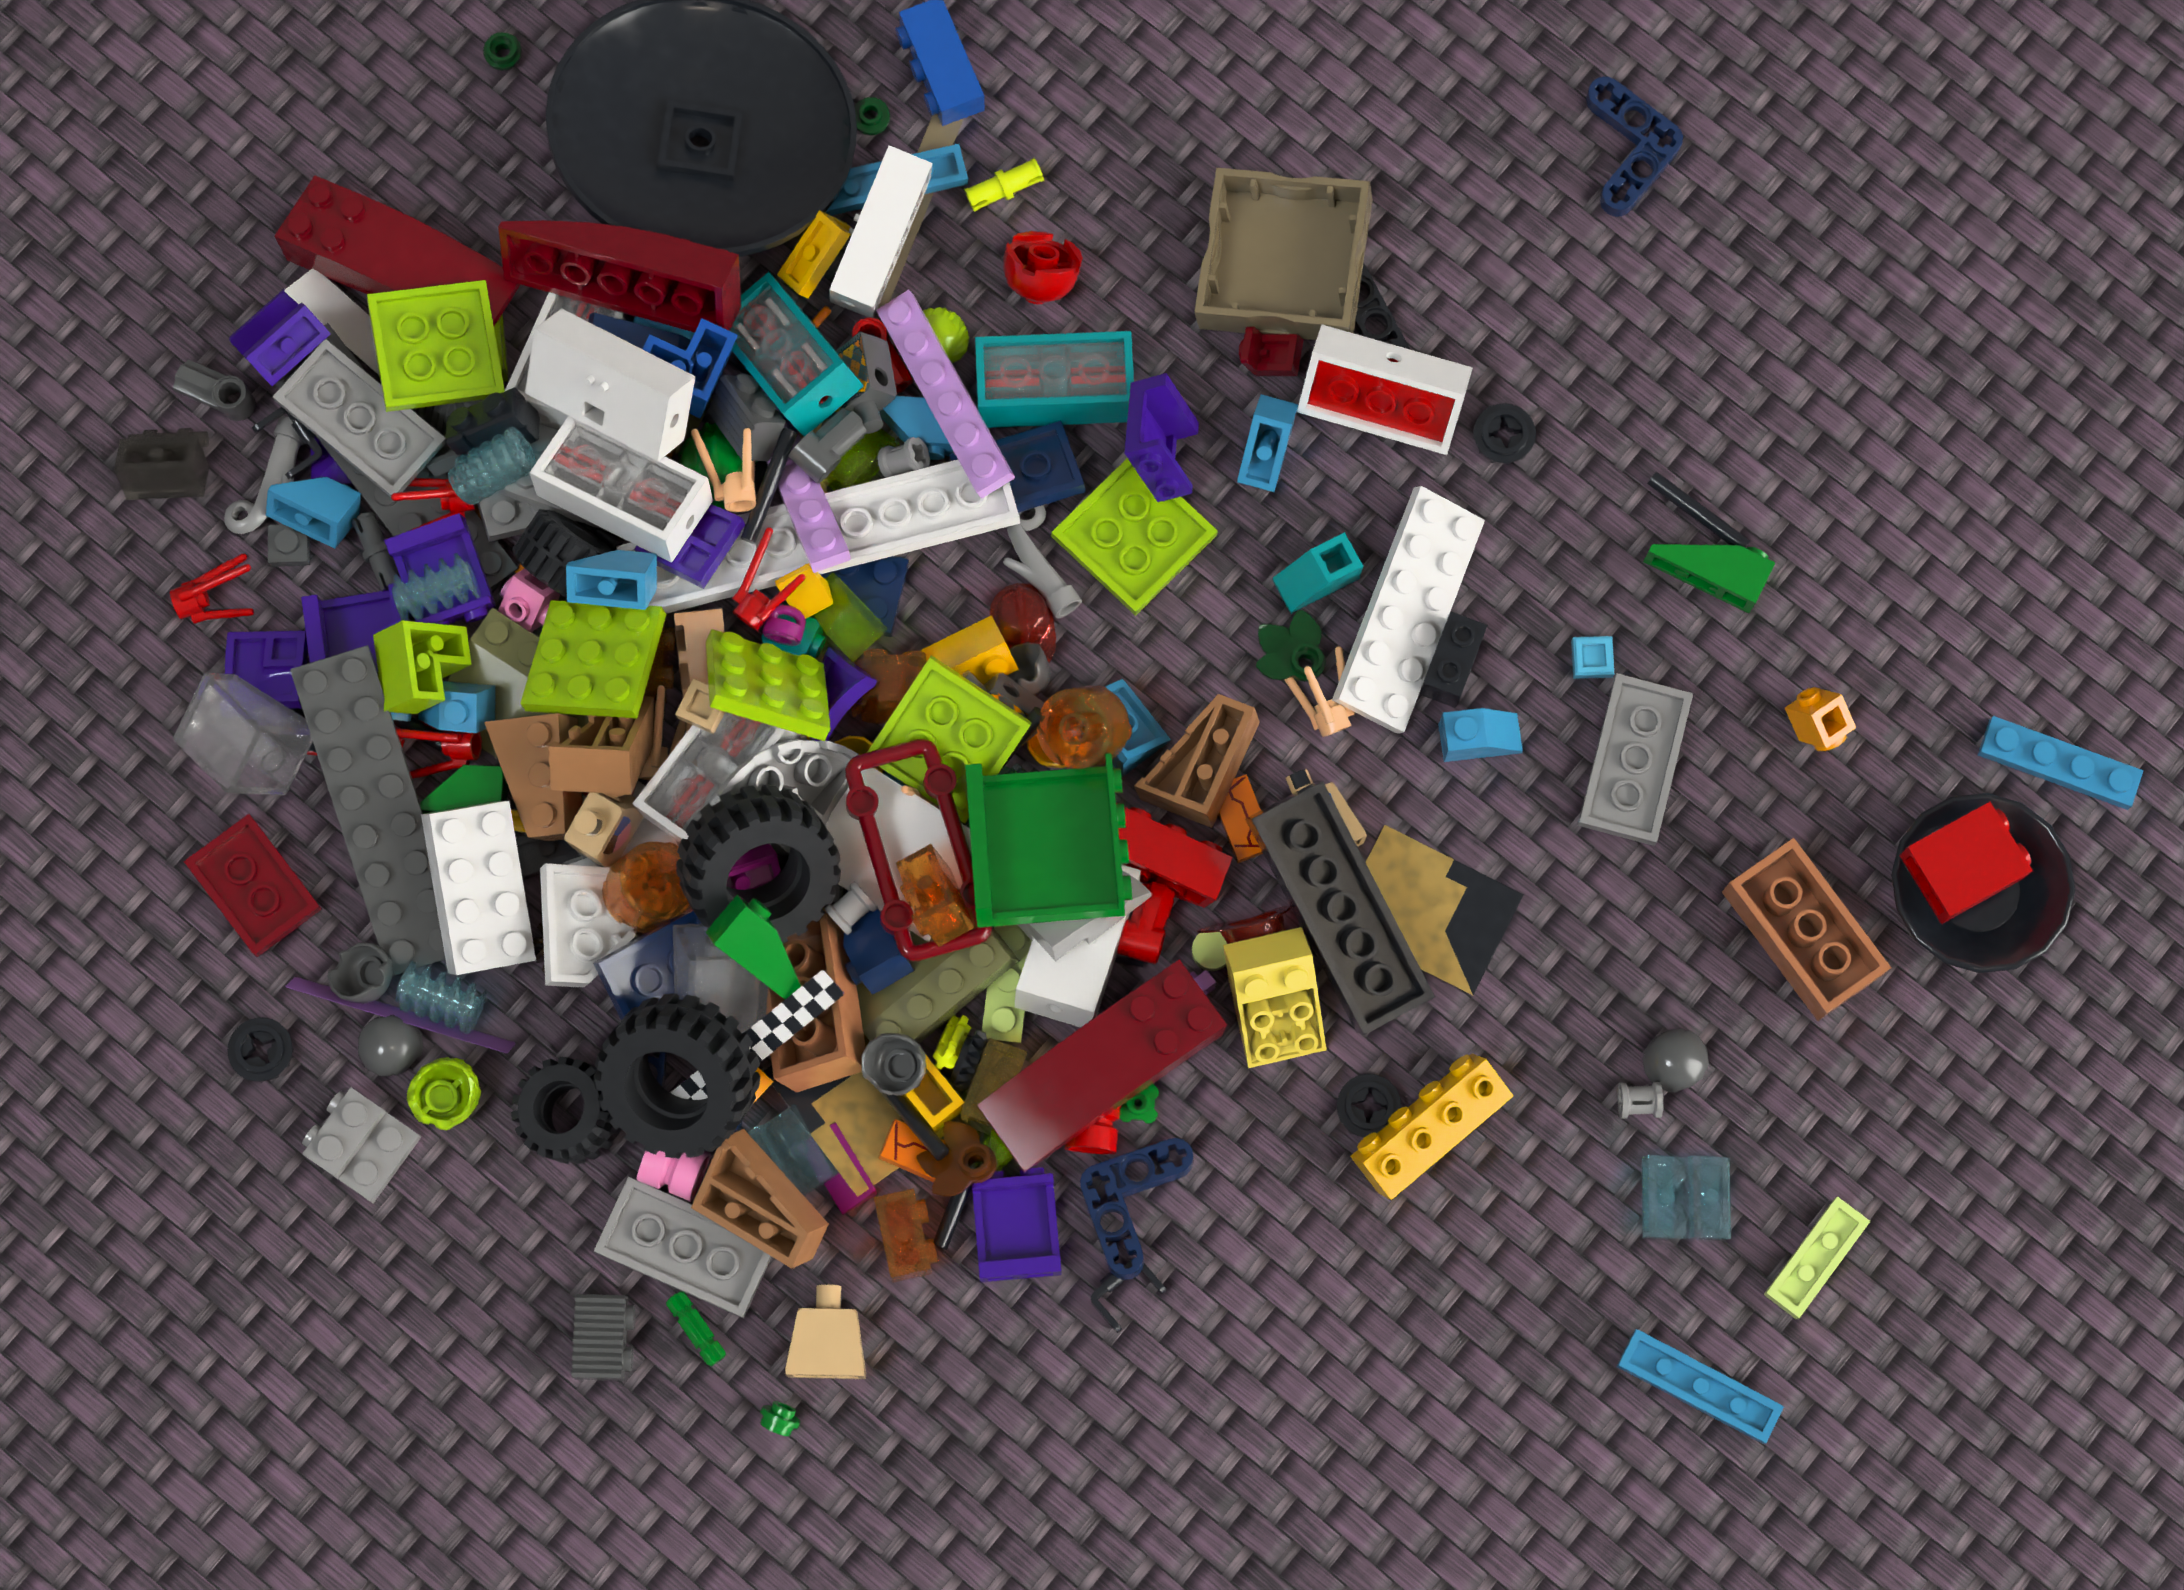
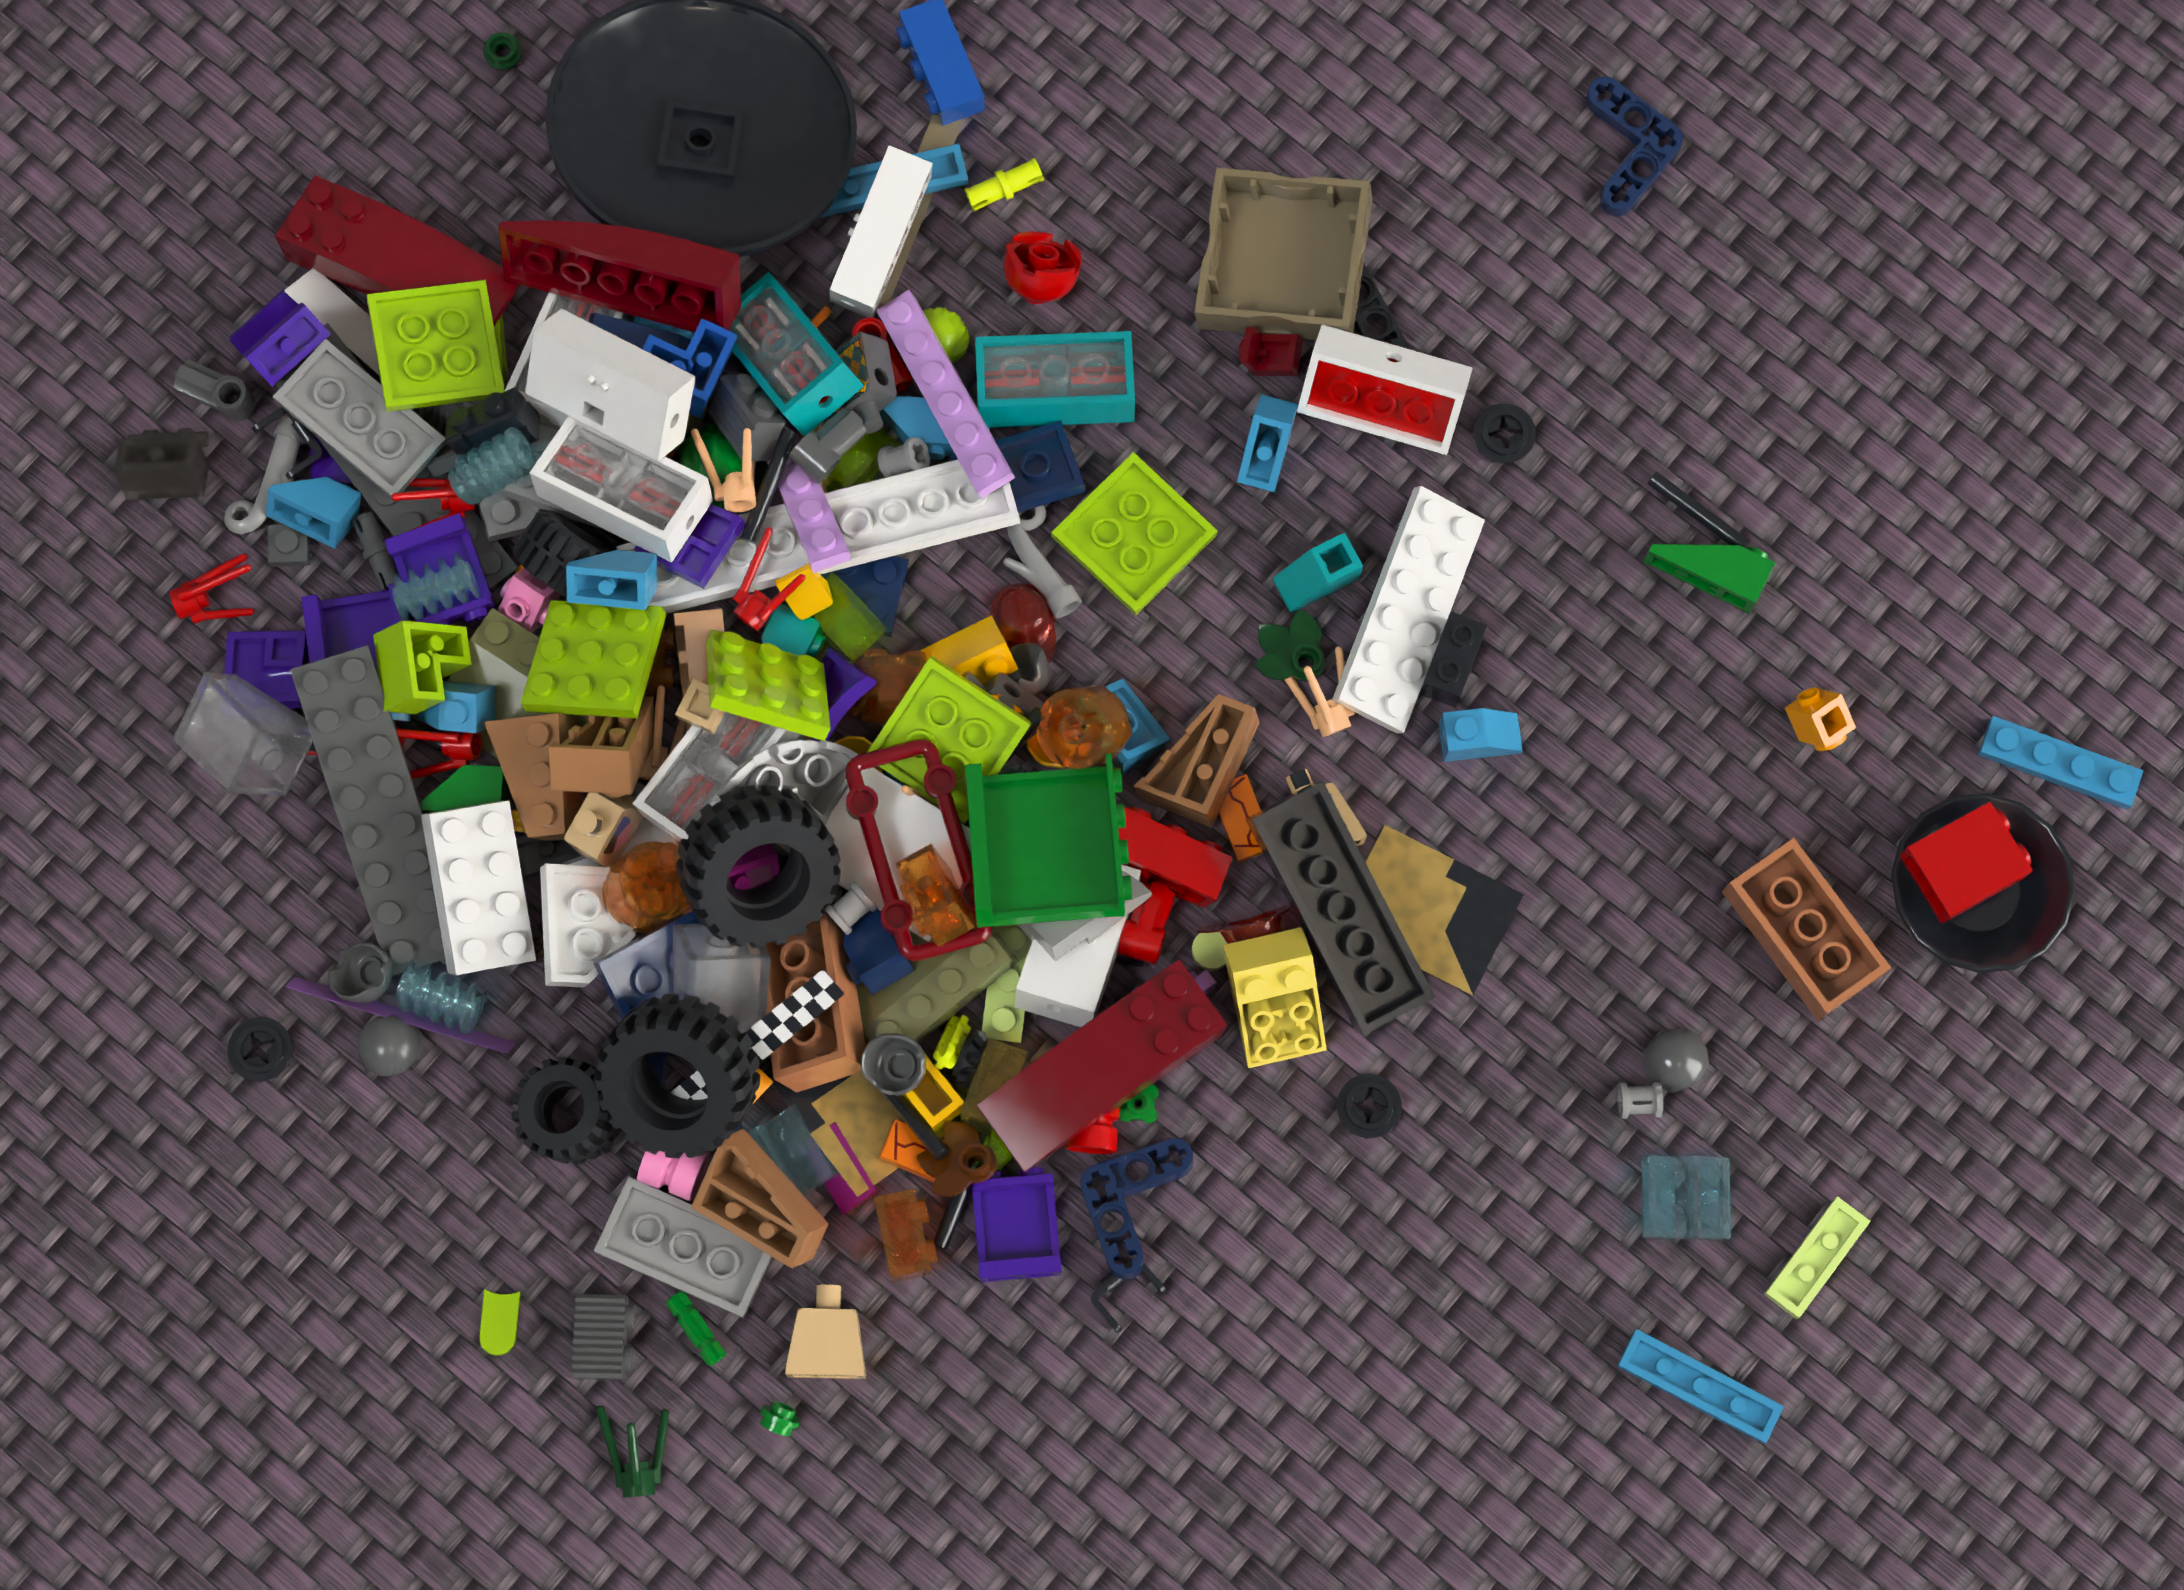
(252, 885): dark red plate -> none
(360, 1144): light grey plate -> none
(444, 1093): lime hair -> none
(499, 1322): none -> lime piece
(637, 1478): none -> dark green plant
(754, 943): green slope -> none
(782, 630): magenta tile -> none
(814, 253): yellow panel -> none
(875, 125): dark green plate -> none
(1154, 425): dark purple panel -> none
(1431, 1125): yellow brick -> none
(1592, 657): medium azure tile -> none
(1635, 759): light grey plate -> none

